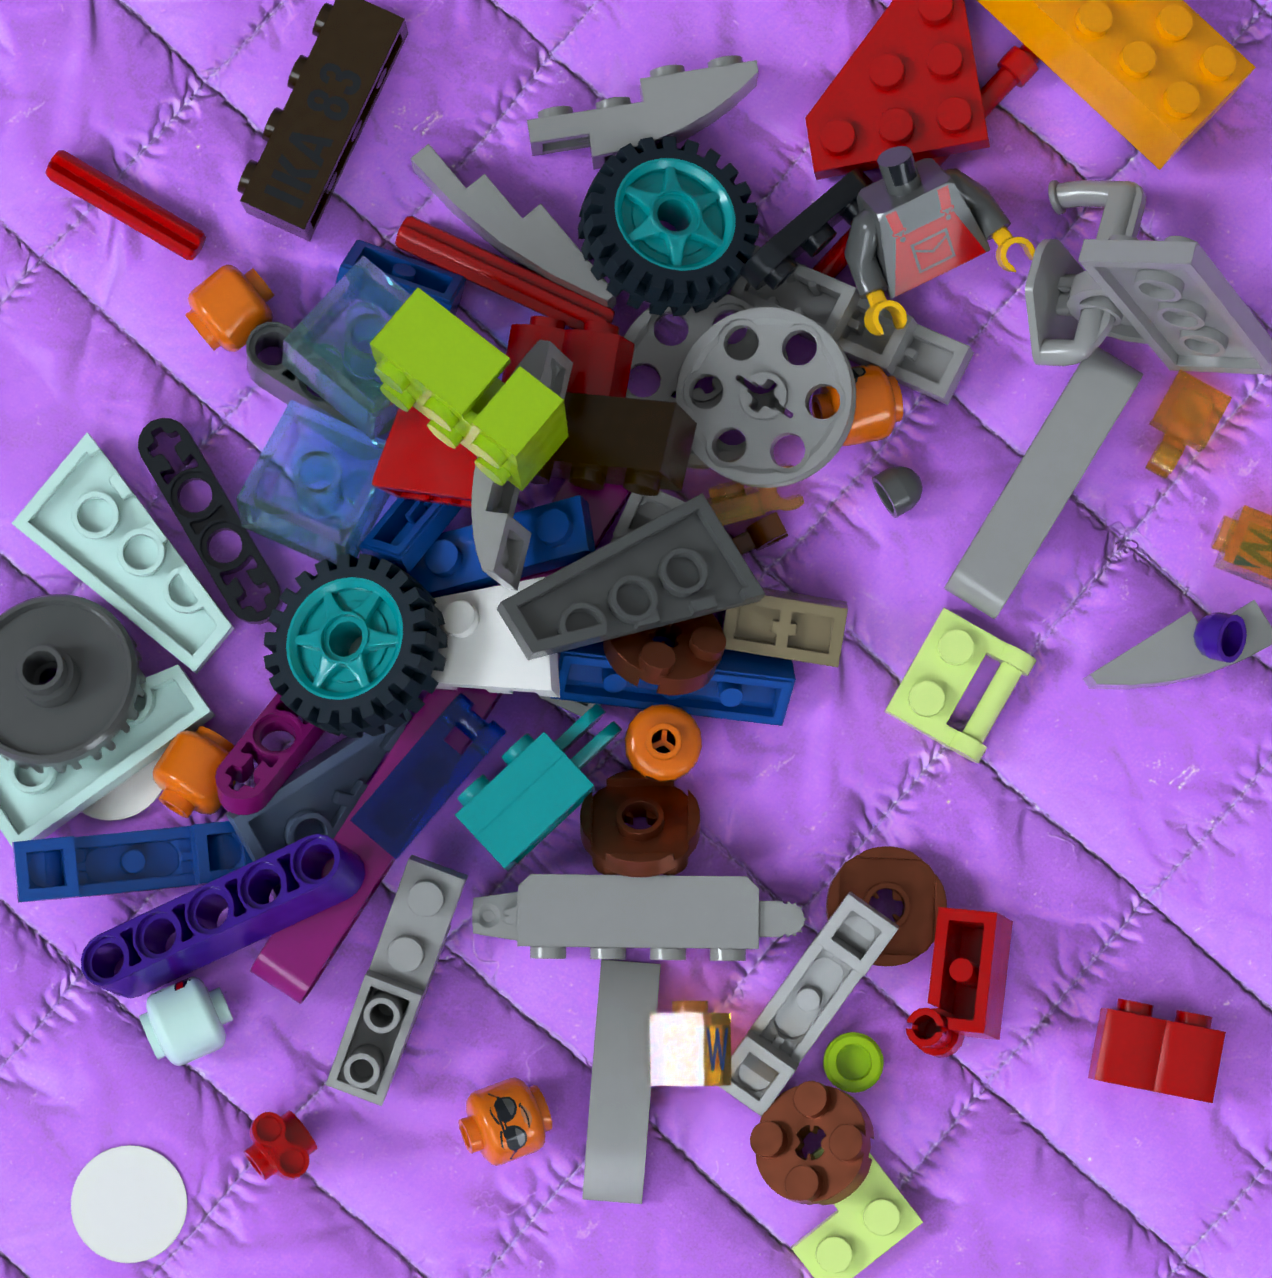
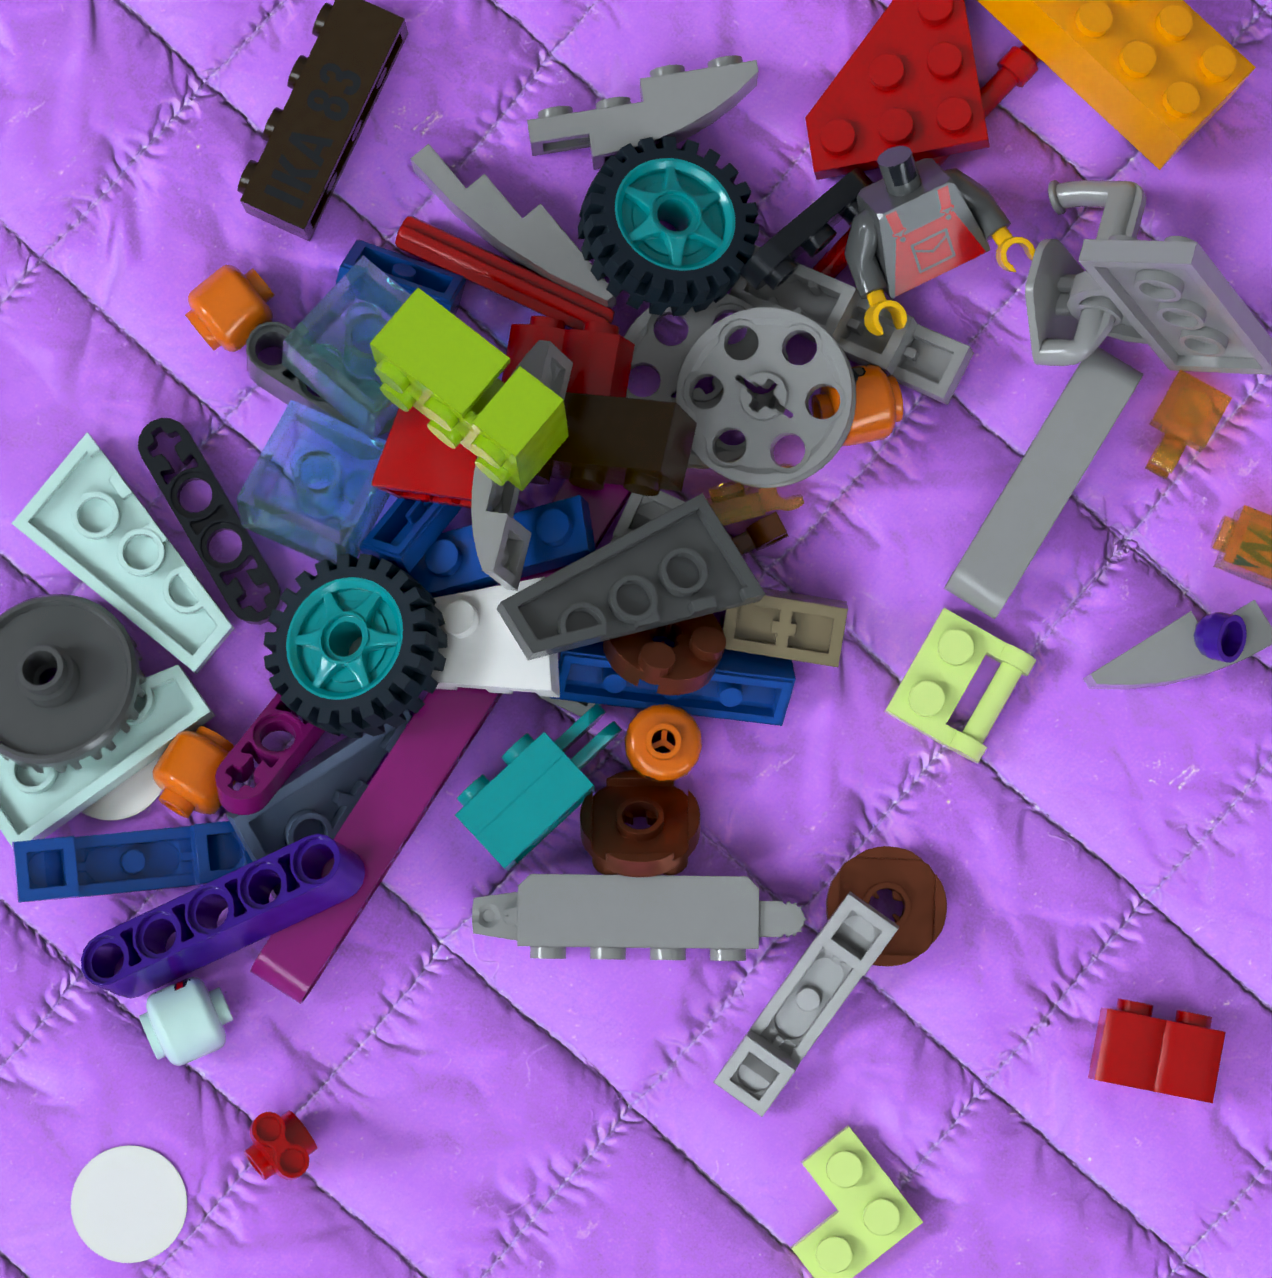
(125, 205): red axle -> none
(397, 980): light grey slope -> none
(426, 778): clear blue plate -> none
(505, 1121): orange head -> none
(620, 1082): light grey slope -> none
(690, 1046): brick -> none
(846, 1146): copper plate -> none
(853, 1062): lime tile -> none
(898, 489): dark grey hinge -> none
(964, 981): red hinge -> none

